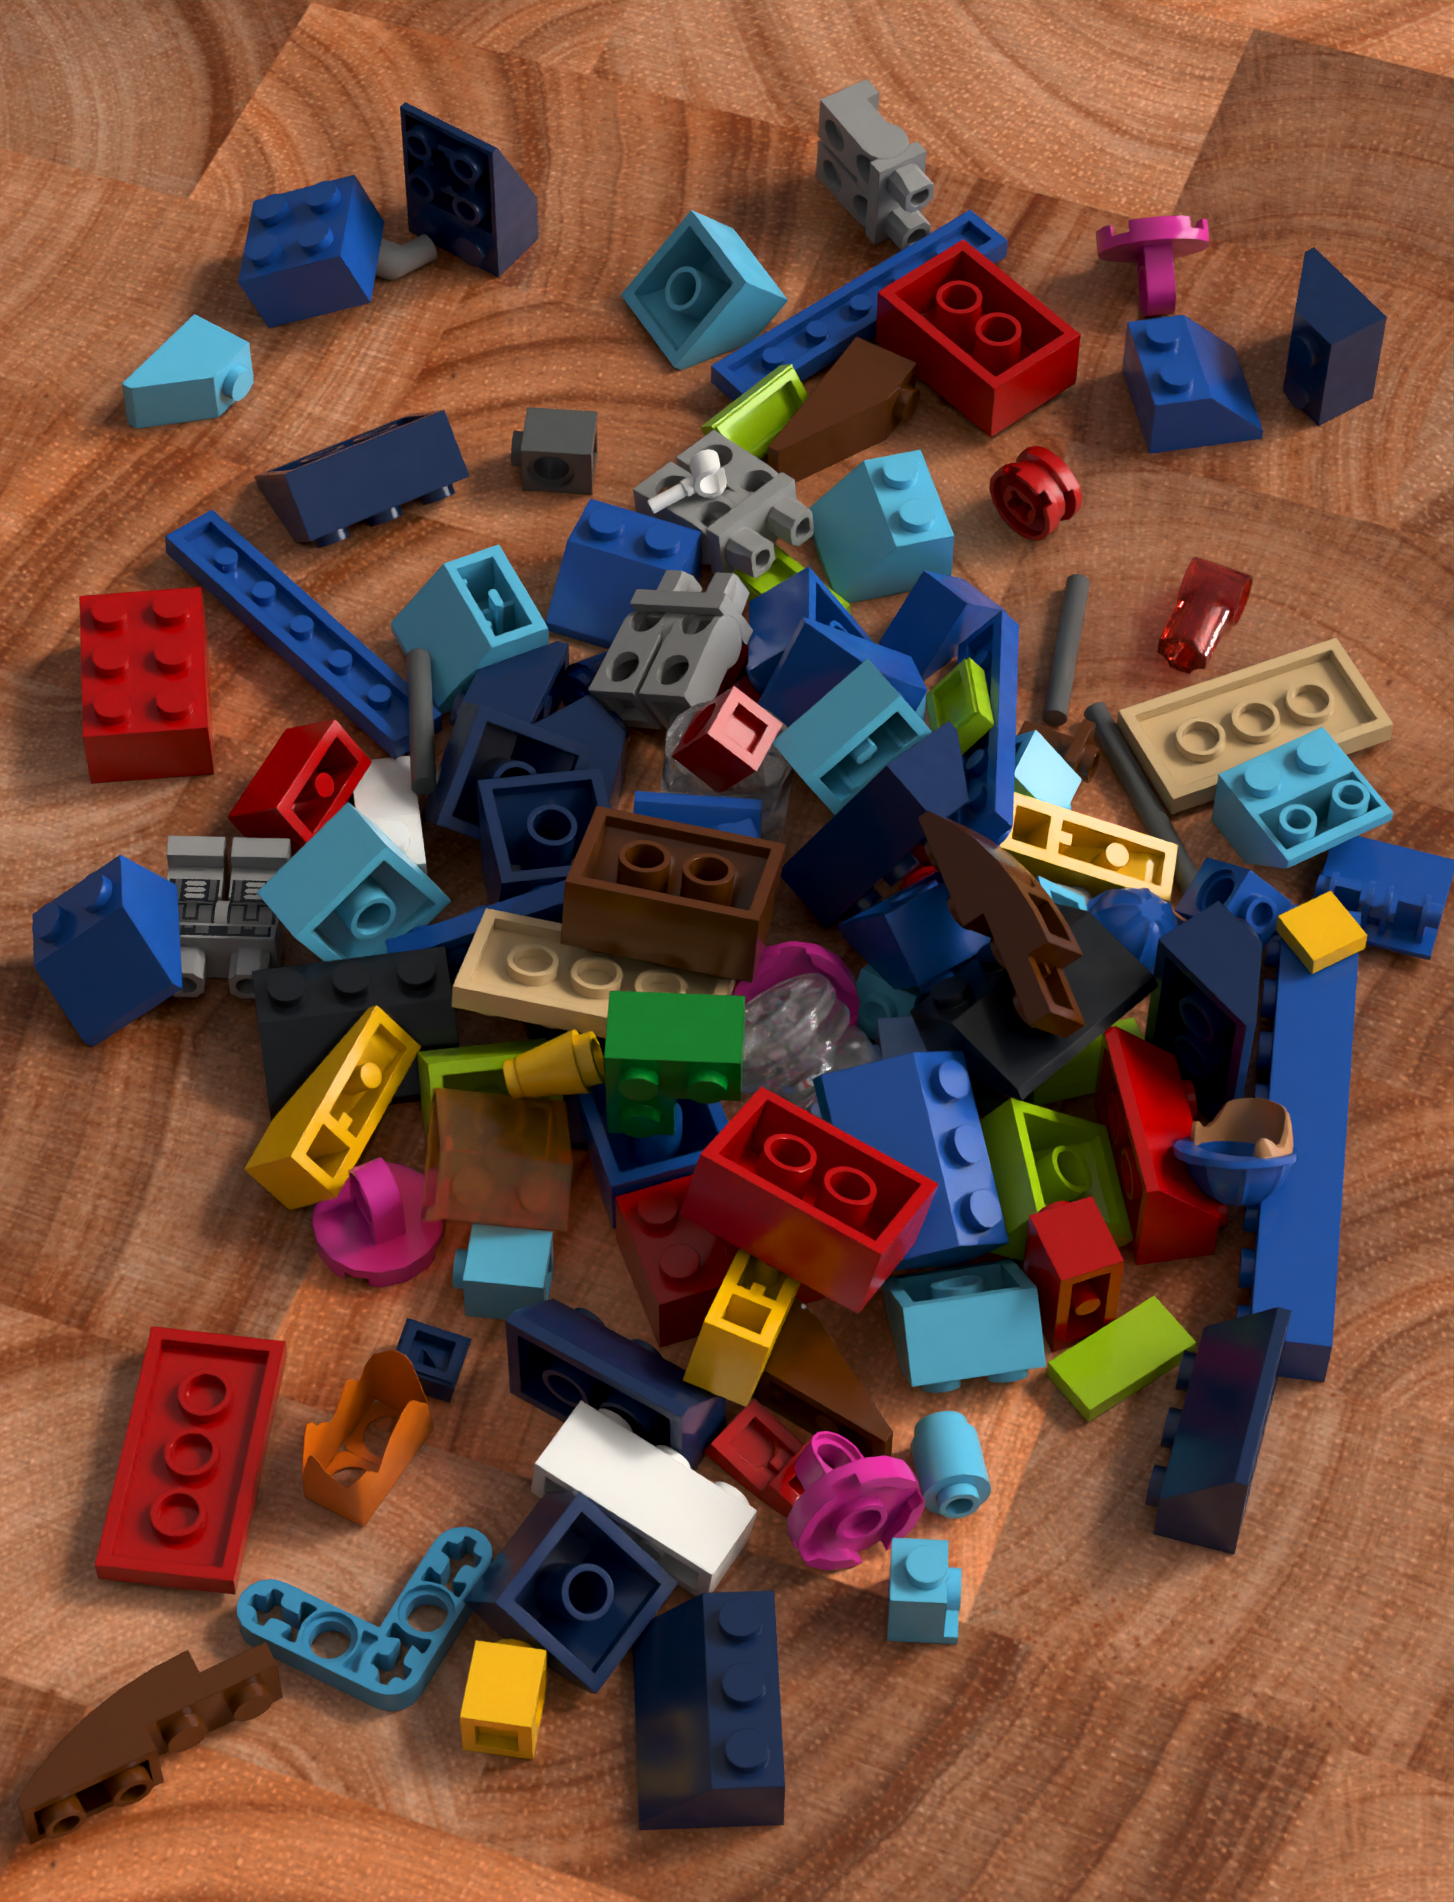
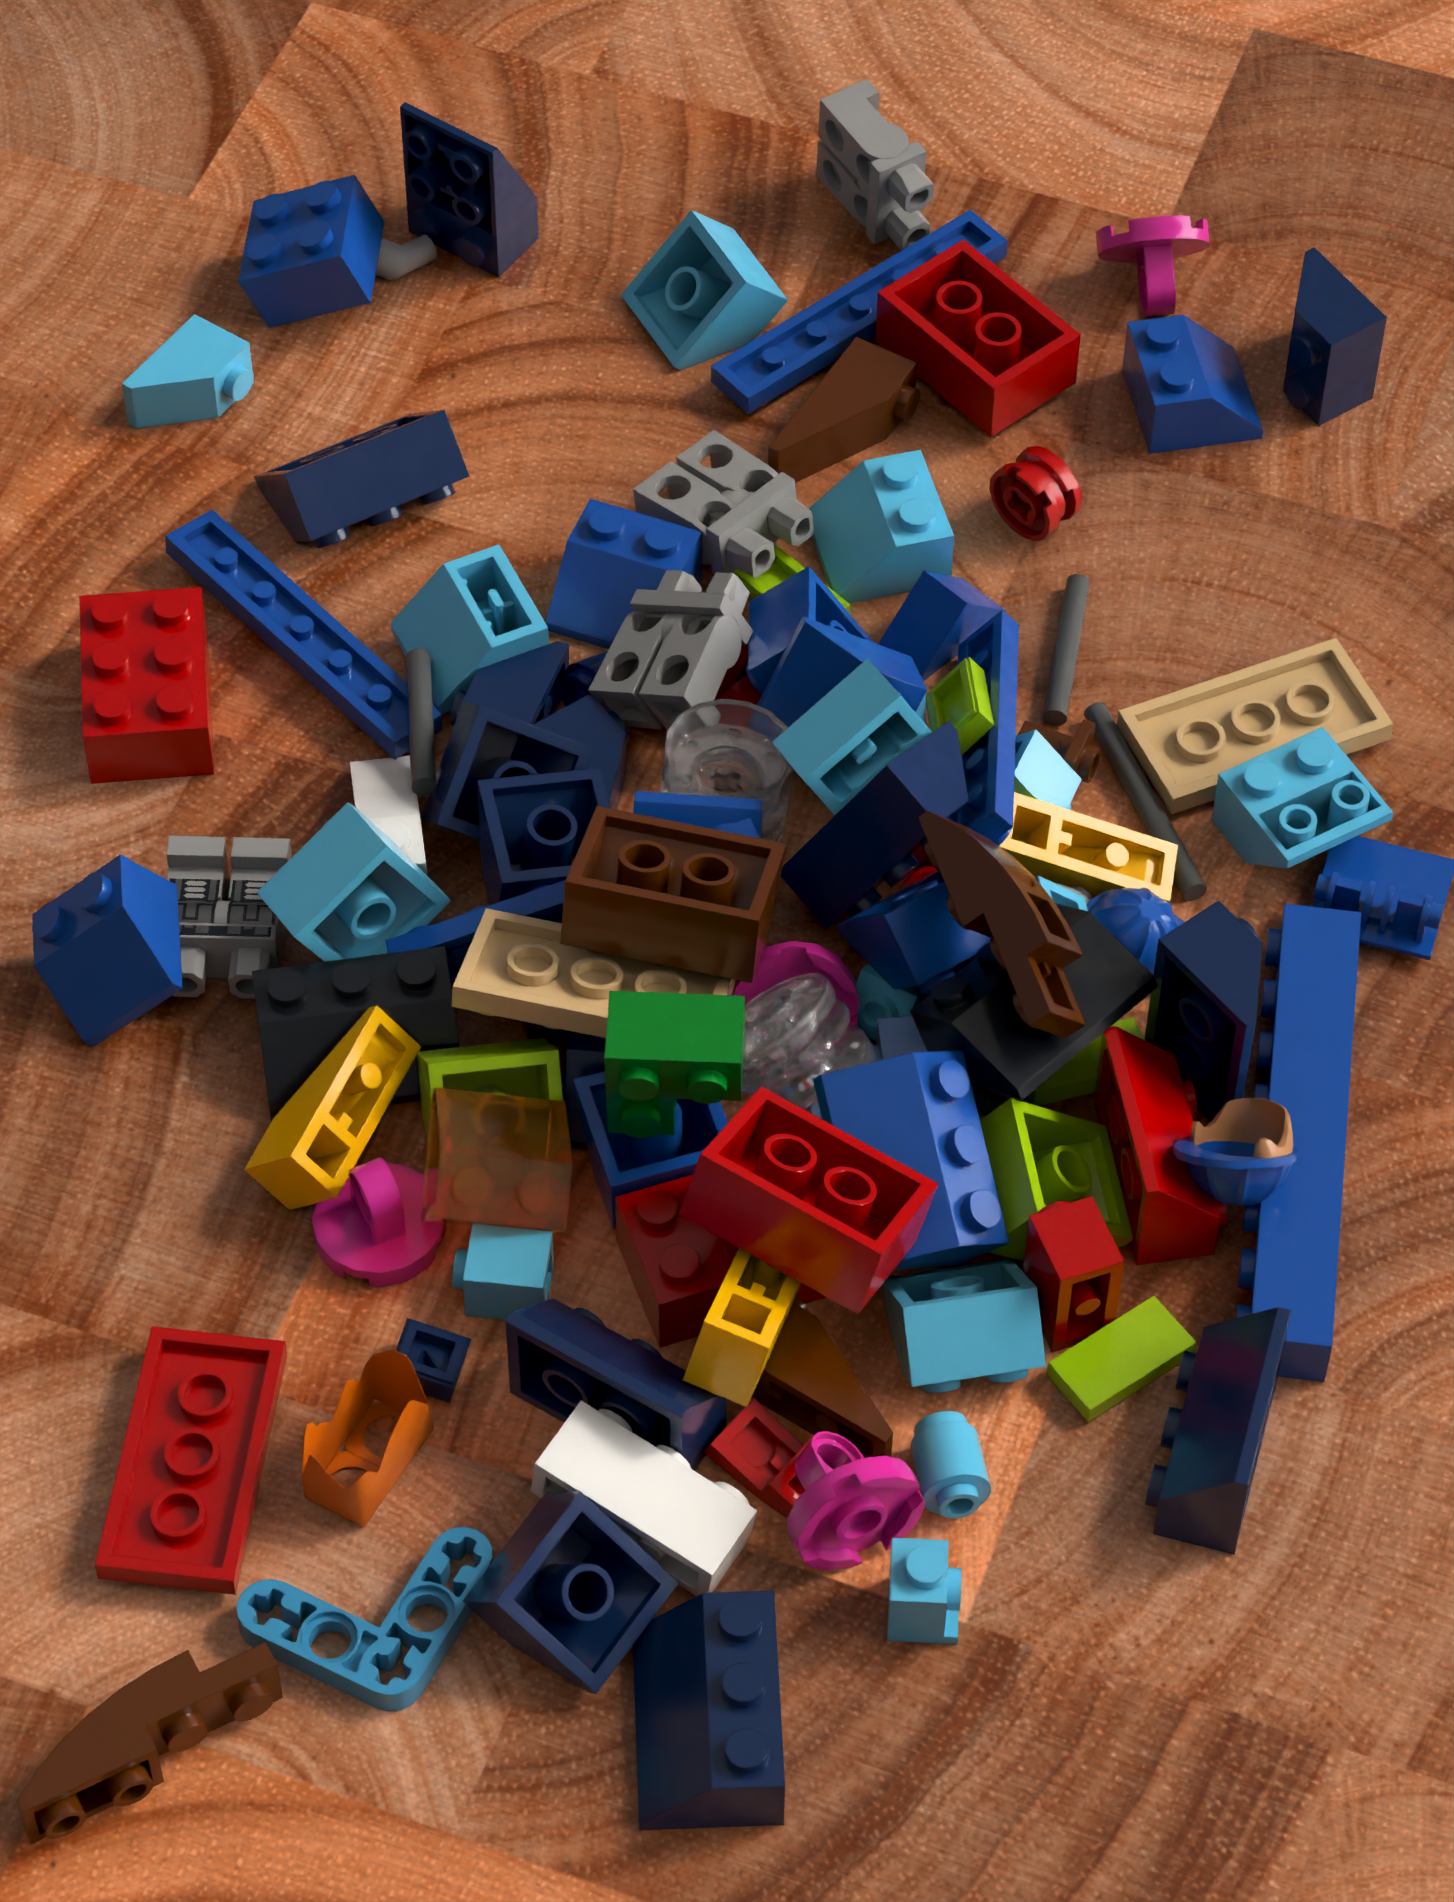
(301, 784): red brick -> none
(504, 1698): yellow brick -> none
(557, 450): dark grey brick -> none
(557, 1067): yellow cone -> none
(706, 480): white hand -> none
(727, 740): red brick -> none
(761, 411): lime tile -> none
(1206, 604): clear red piece -> none
(1239, 891): blue brick -> none
(1321, 932): yellow tile -> none

